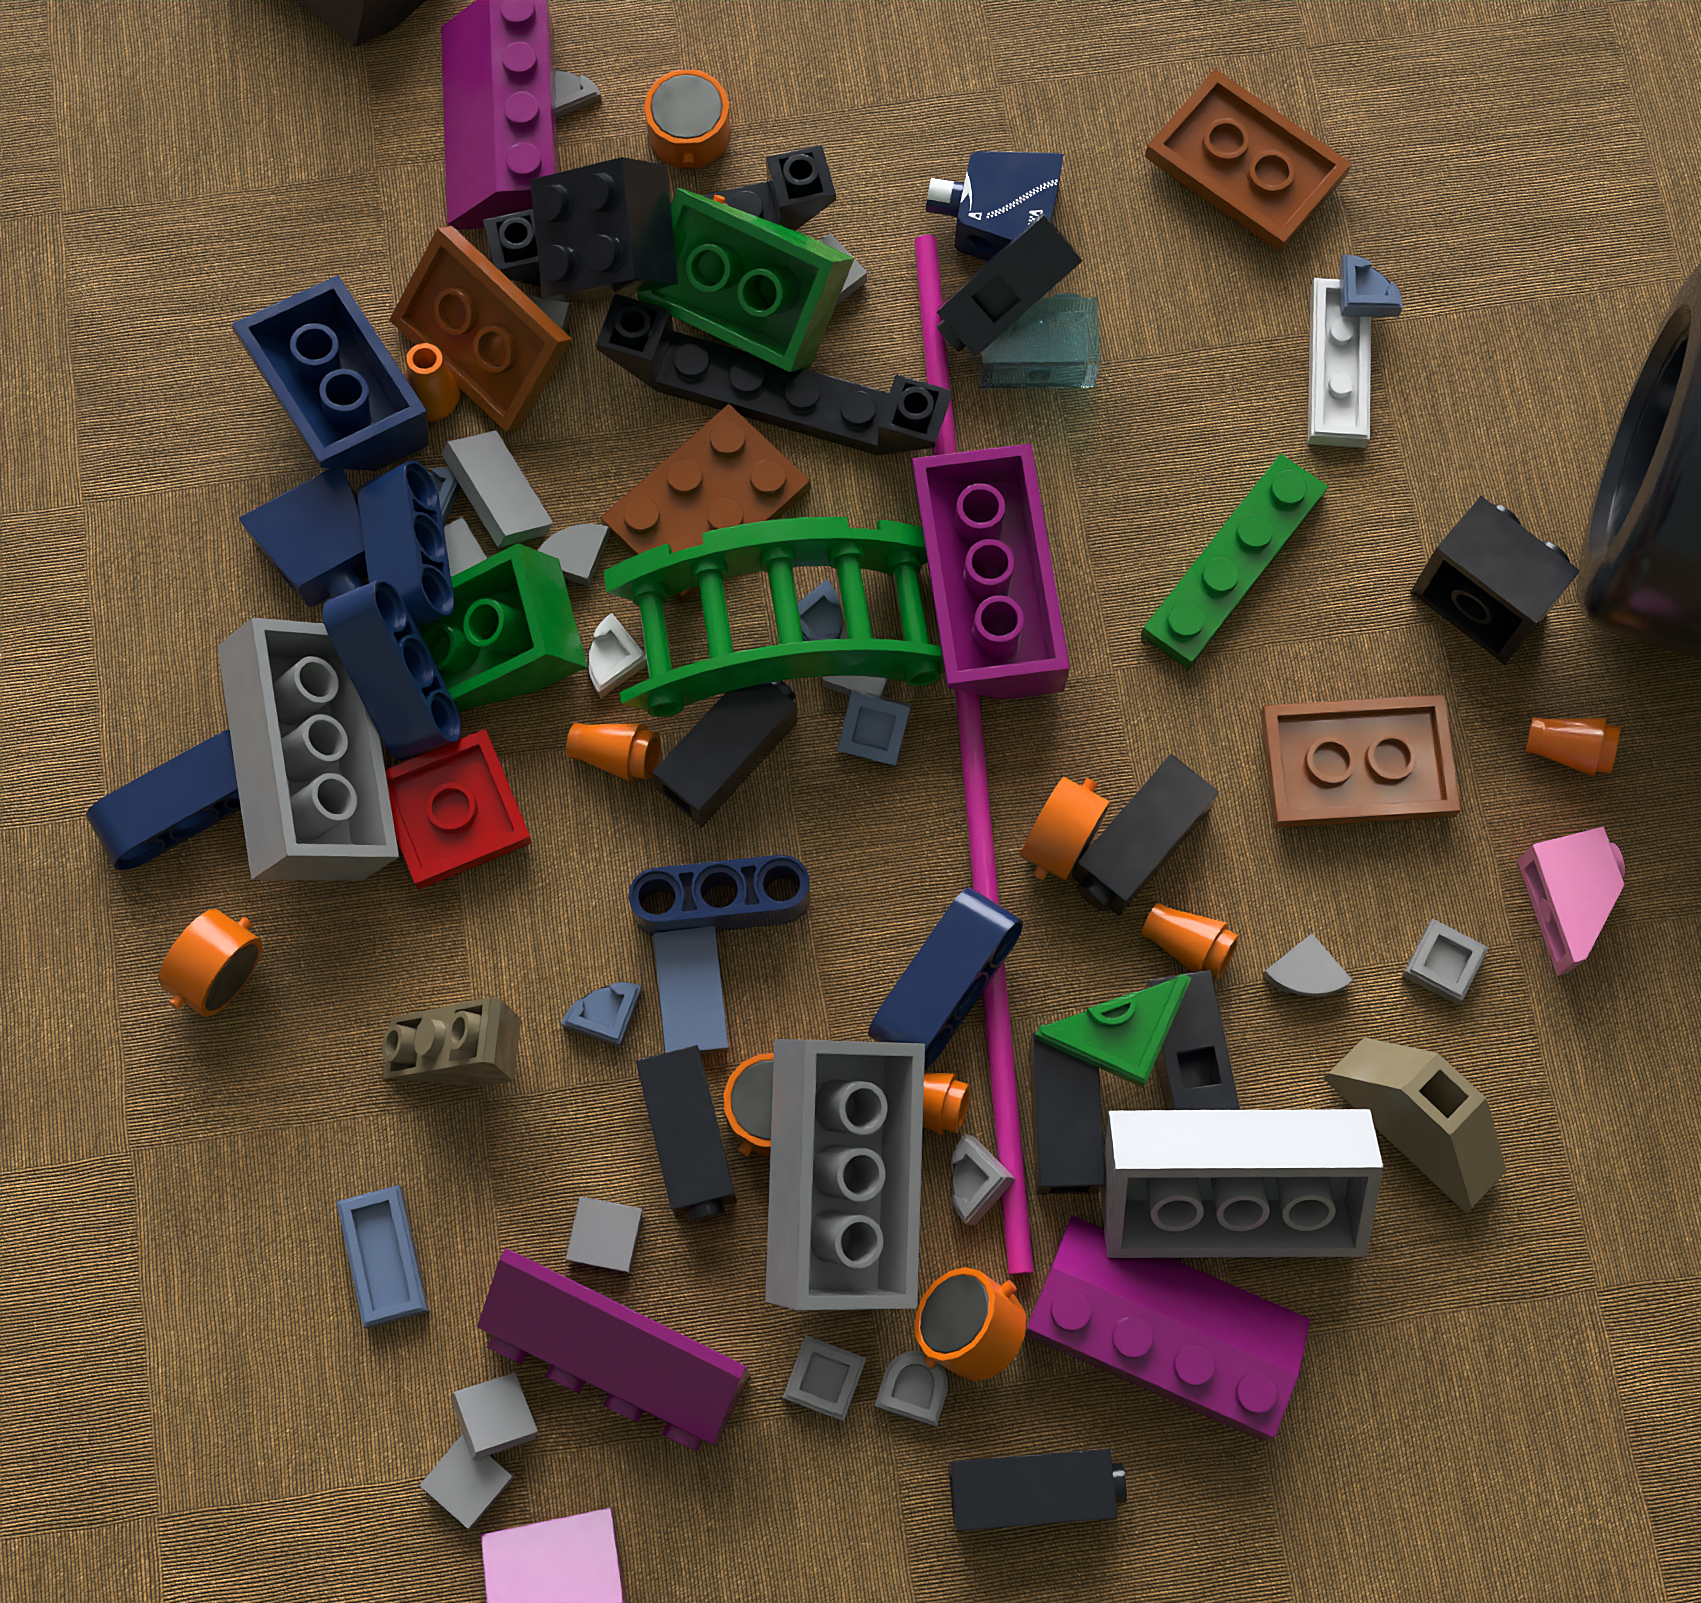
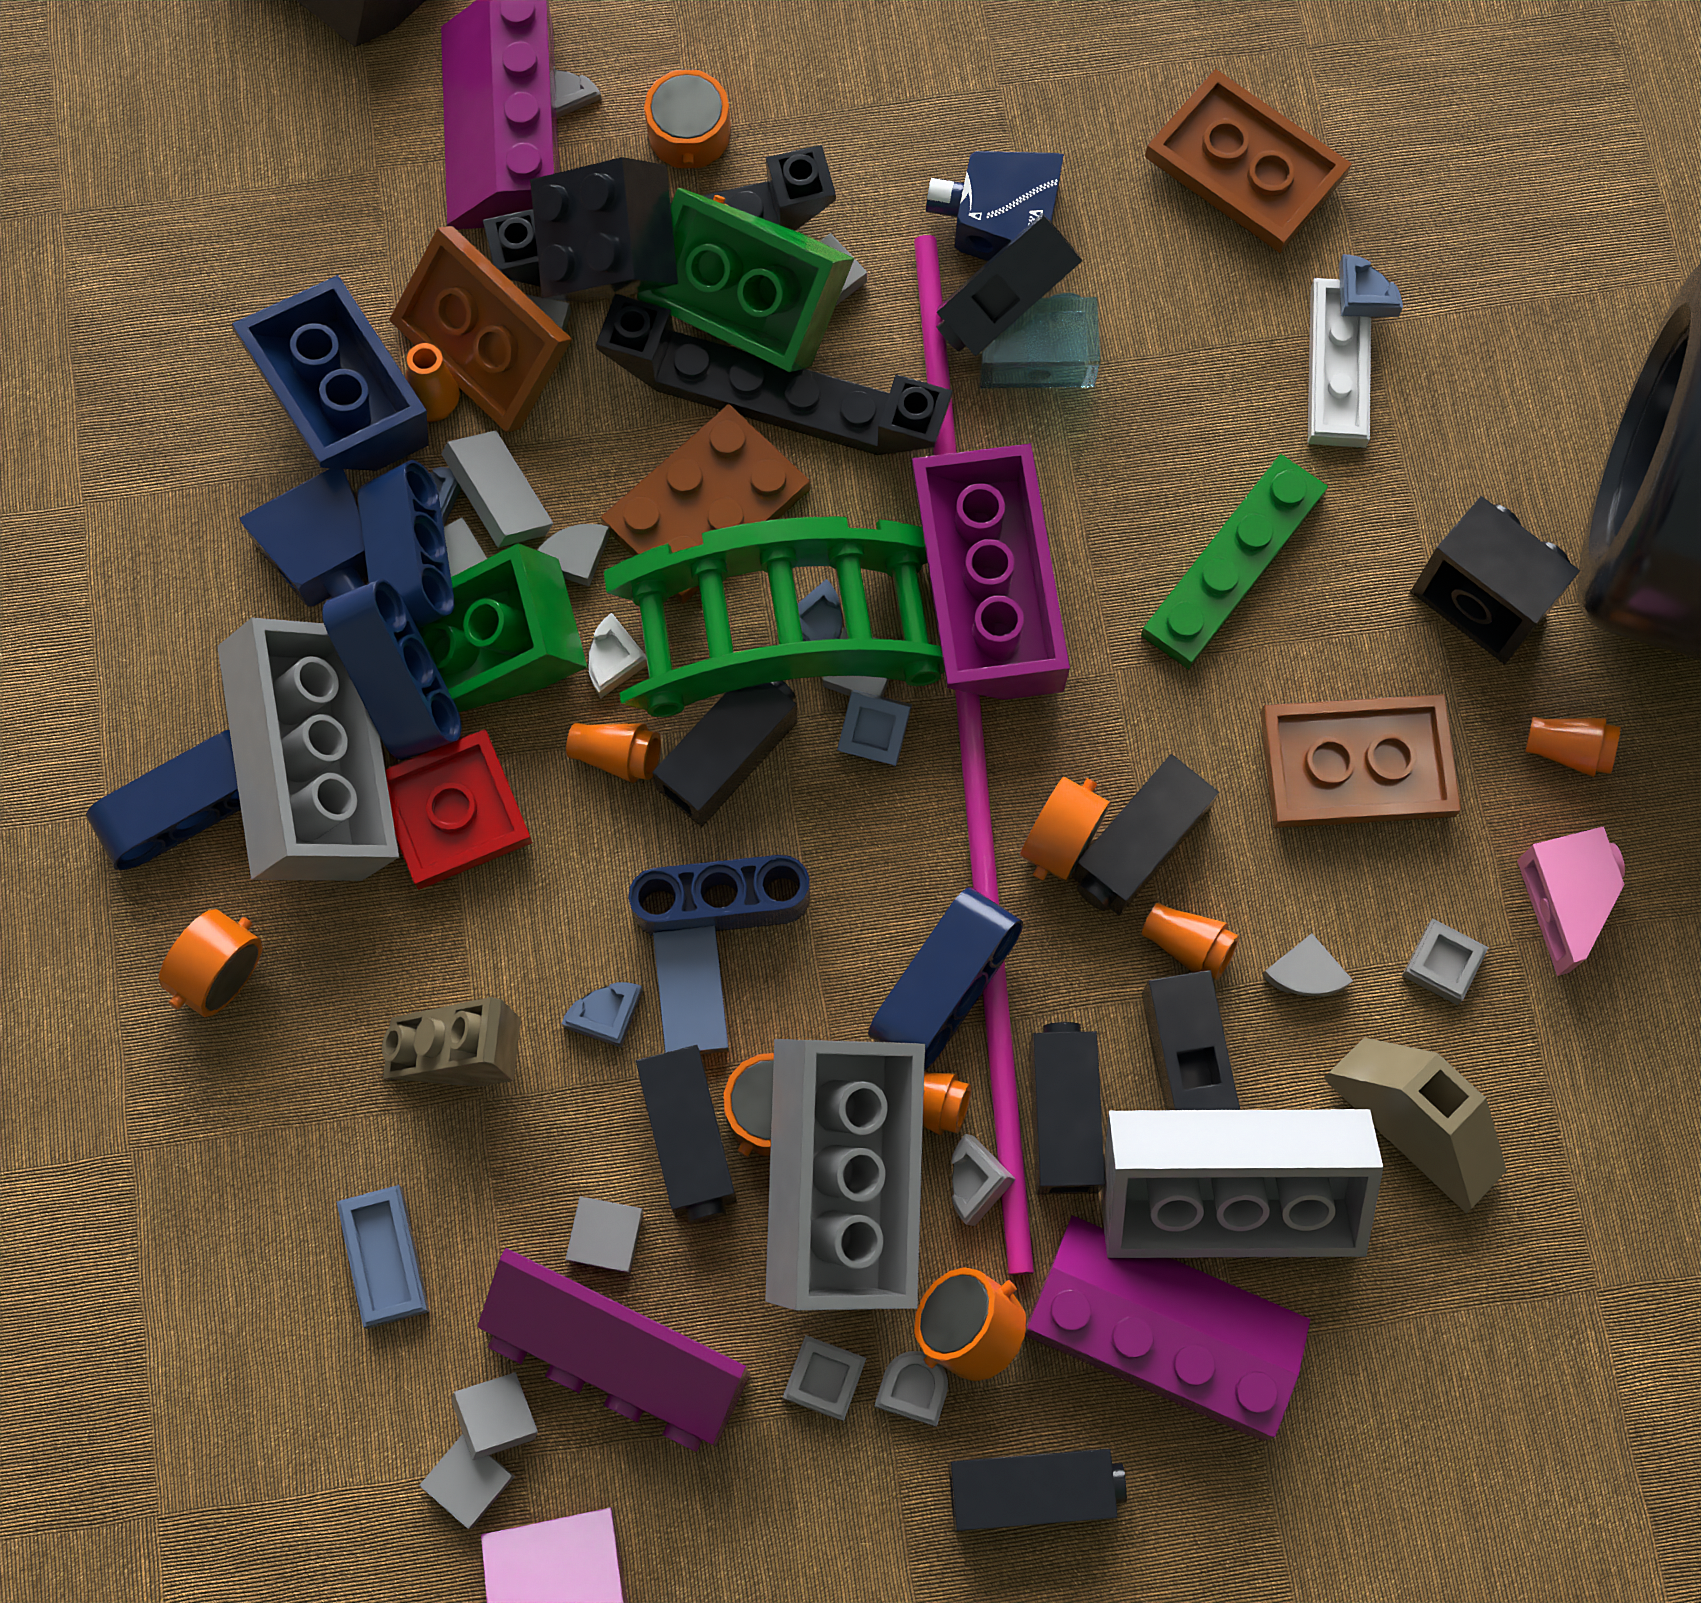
(1120, 1033): green tile -> none

